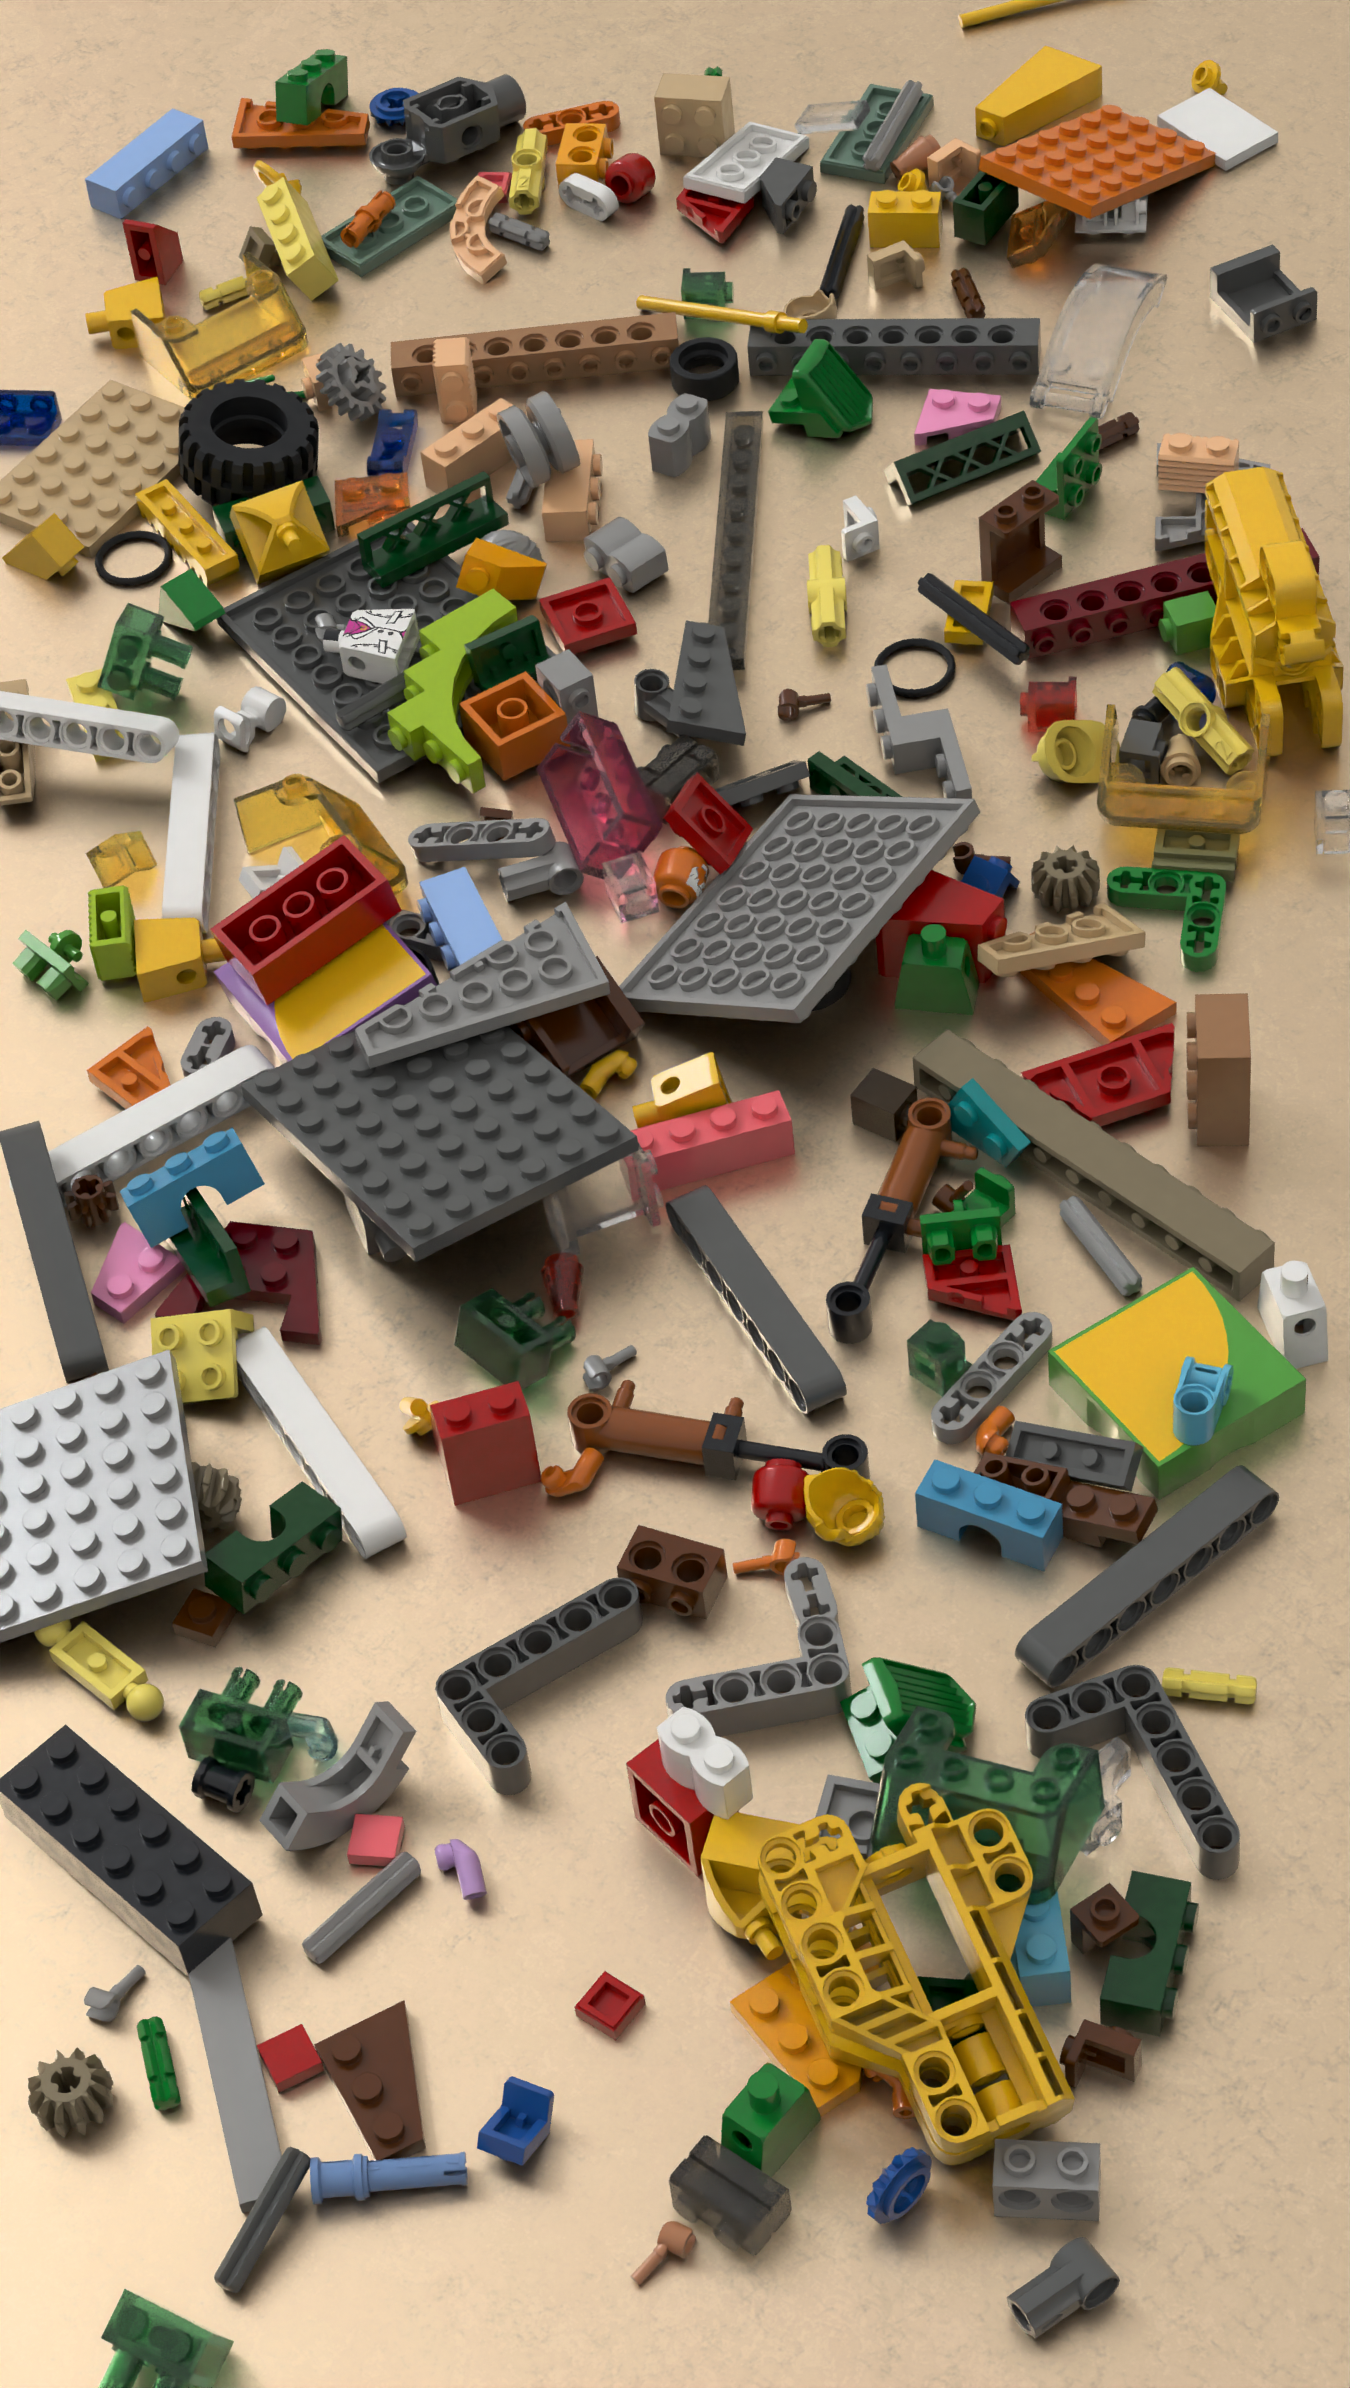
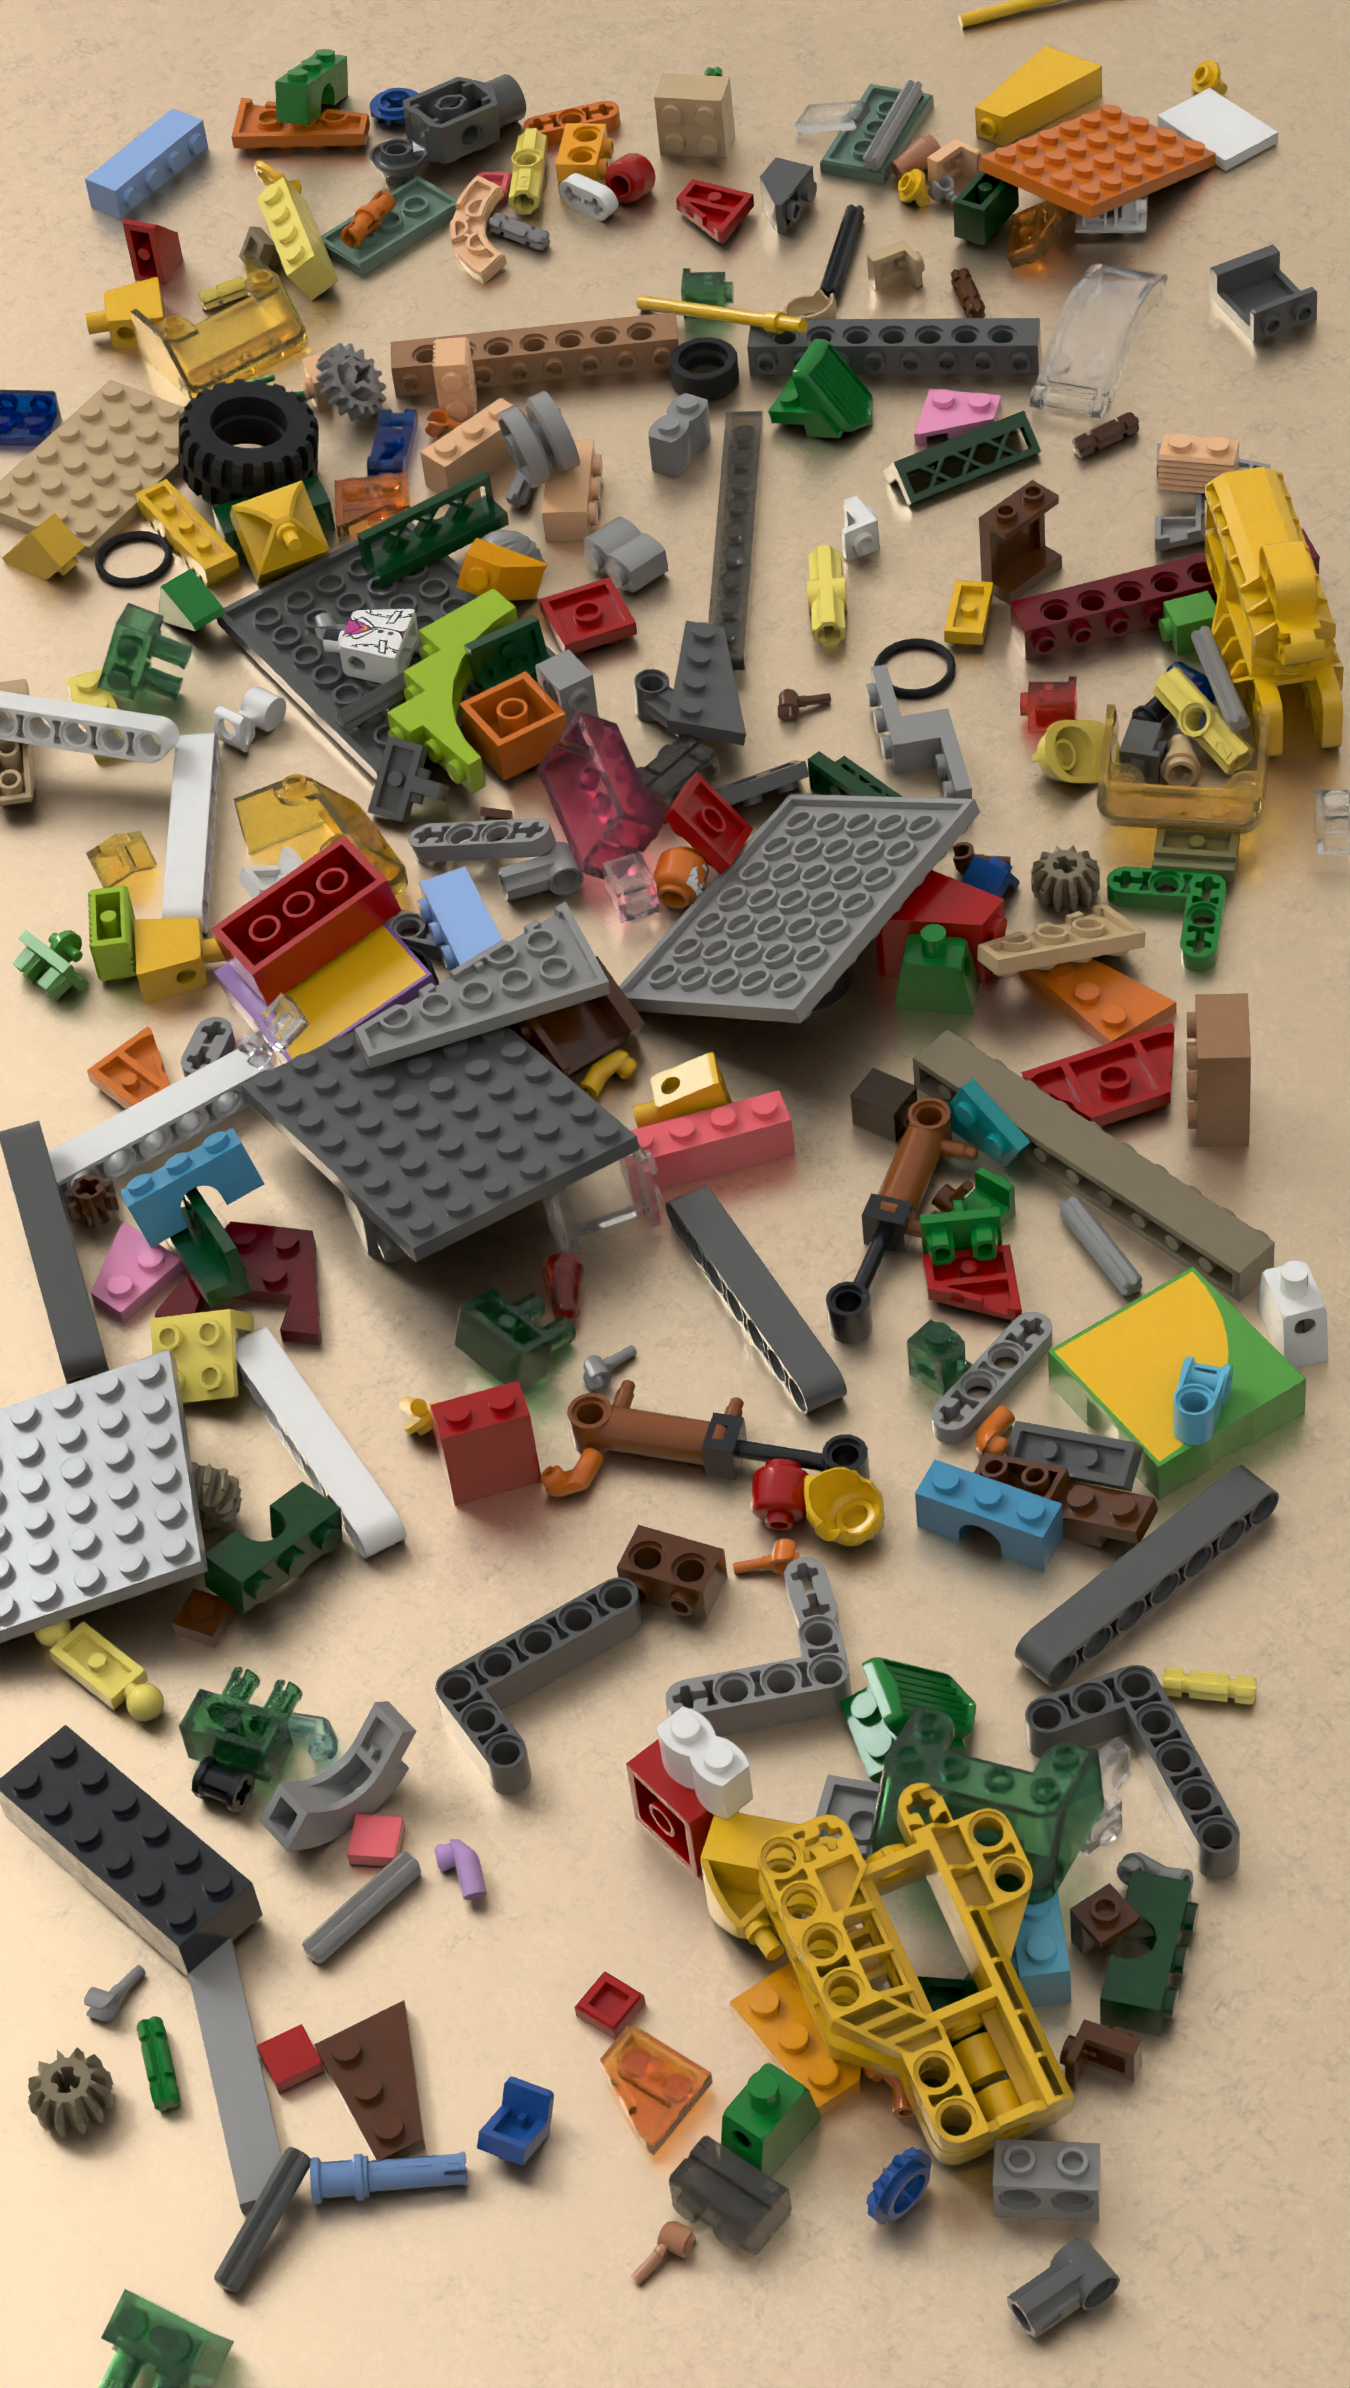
(277, 1031): none -> clear plate
(403, 781): none -> dark grey hinge
(440, 421): none -> orange hand
(653, 2084): none -> clear orange wing
(738, 163): white tile -> none
(906, 217): yellow brick -> none
(973, 619): black axle -> none
(1074, 470): green bracket -> none
(1140, 1862): none -> light grey arm
(1220, 680): none -> light grey axle

